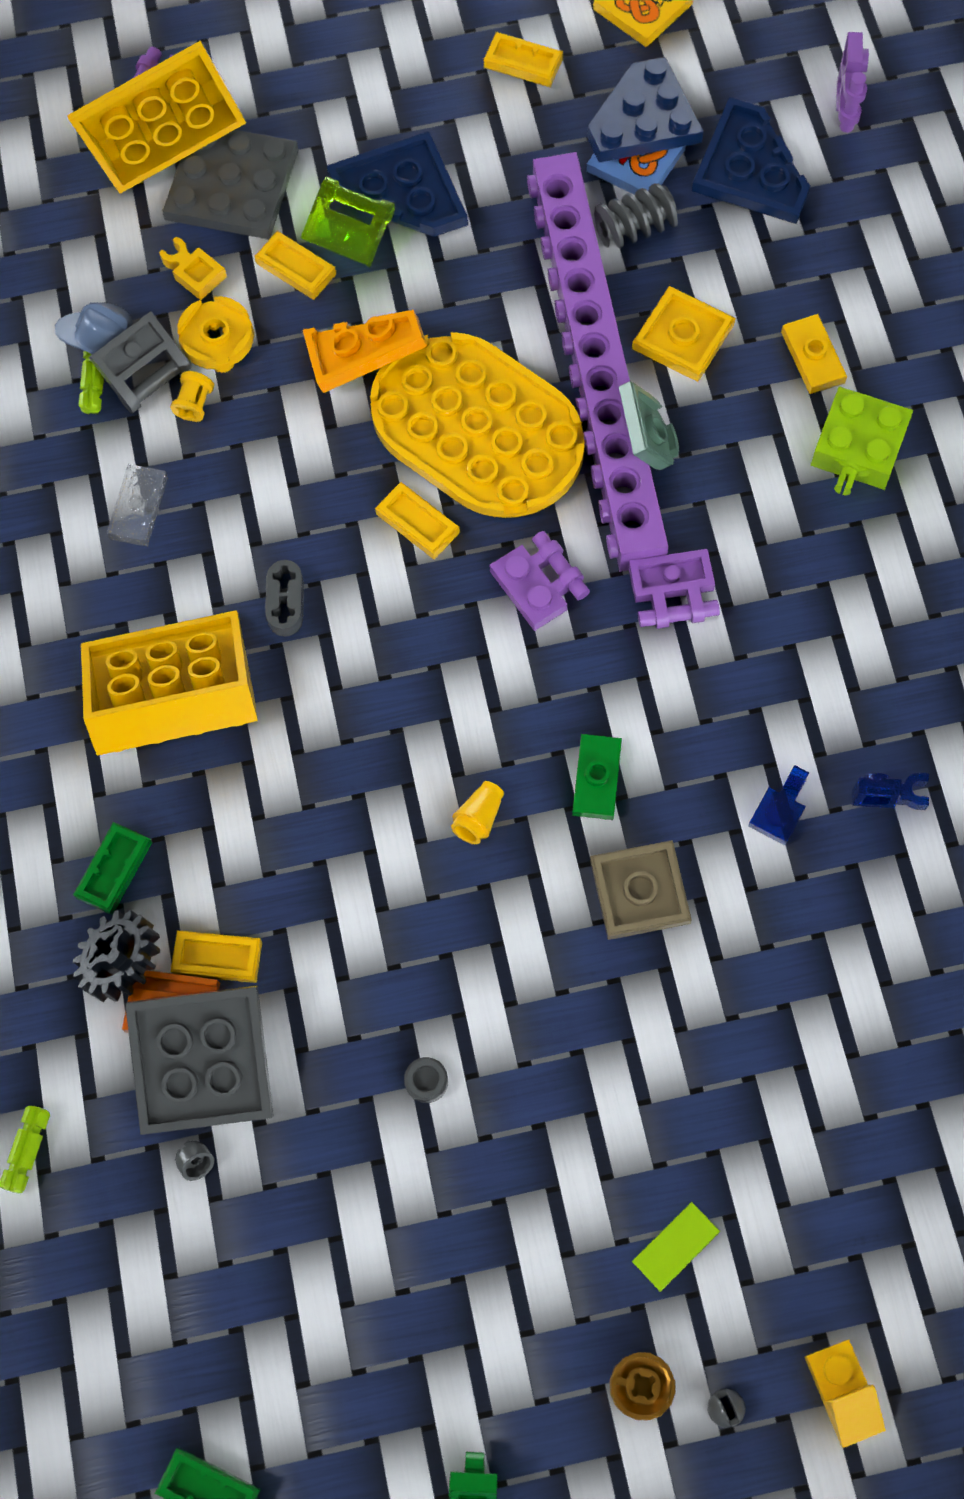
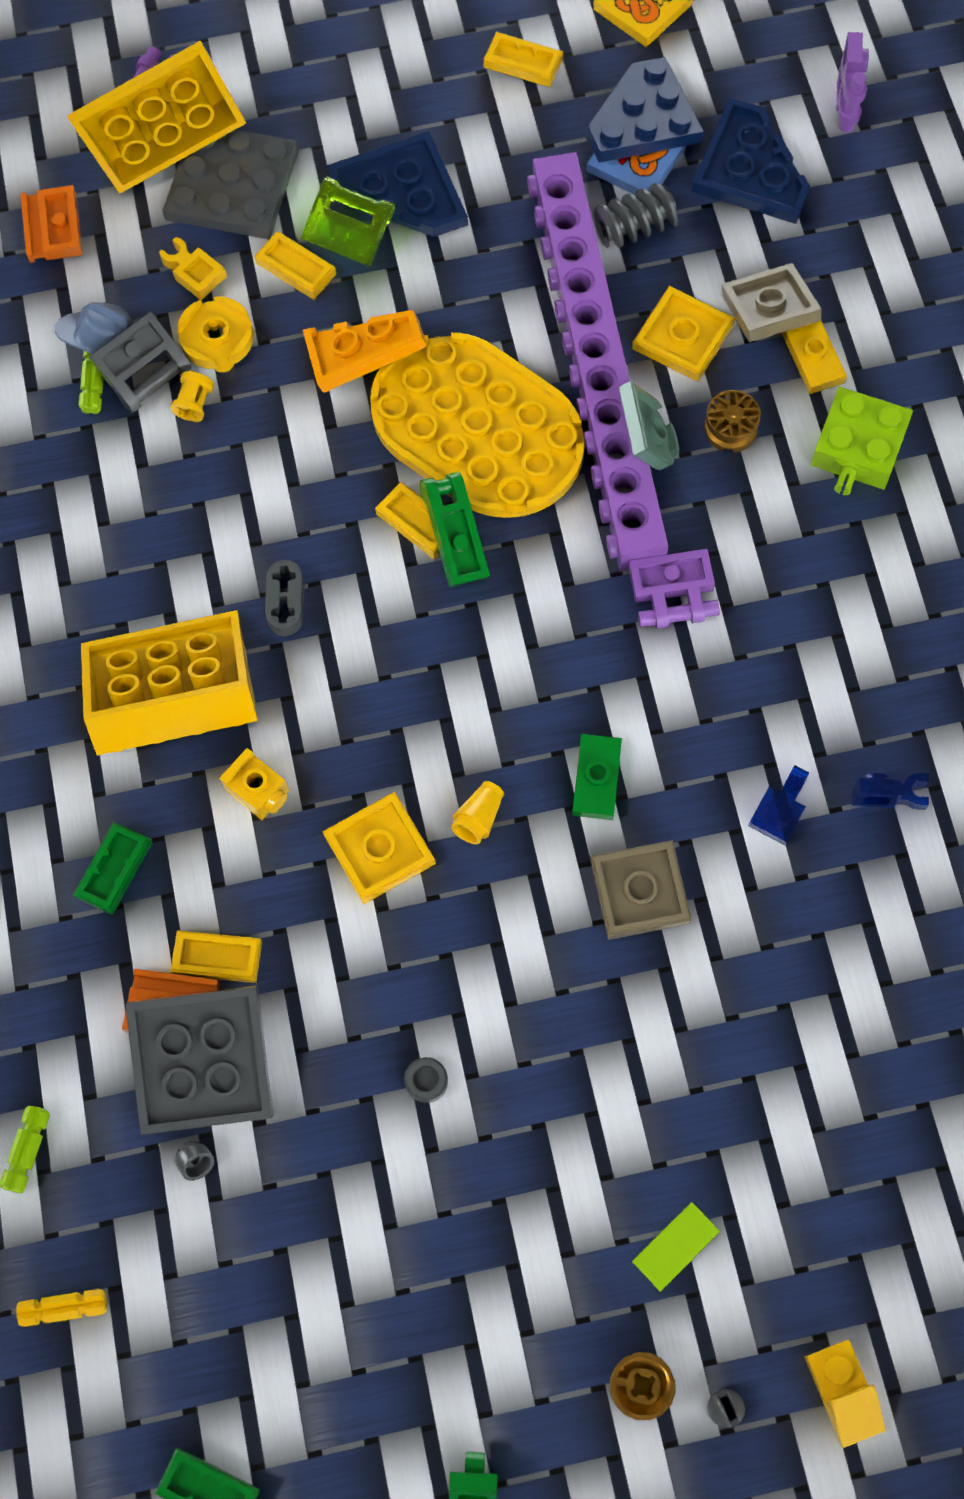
(51, 224): none -> orange plate
(61, 1307): none -> yellow axle
(116, 956): black gear -> none
(137, 505): clear plate -> none
(242, 775): none -> yellow brick
(379, 847): none -> yellow tile
(455, 529): none -> green plate
(530, 588): medium lavender plate -> none
(732, 421): none -> pearl gold wheel
(771, 302): none -> dark tan plate

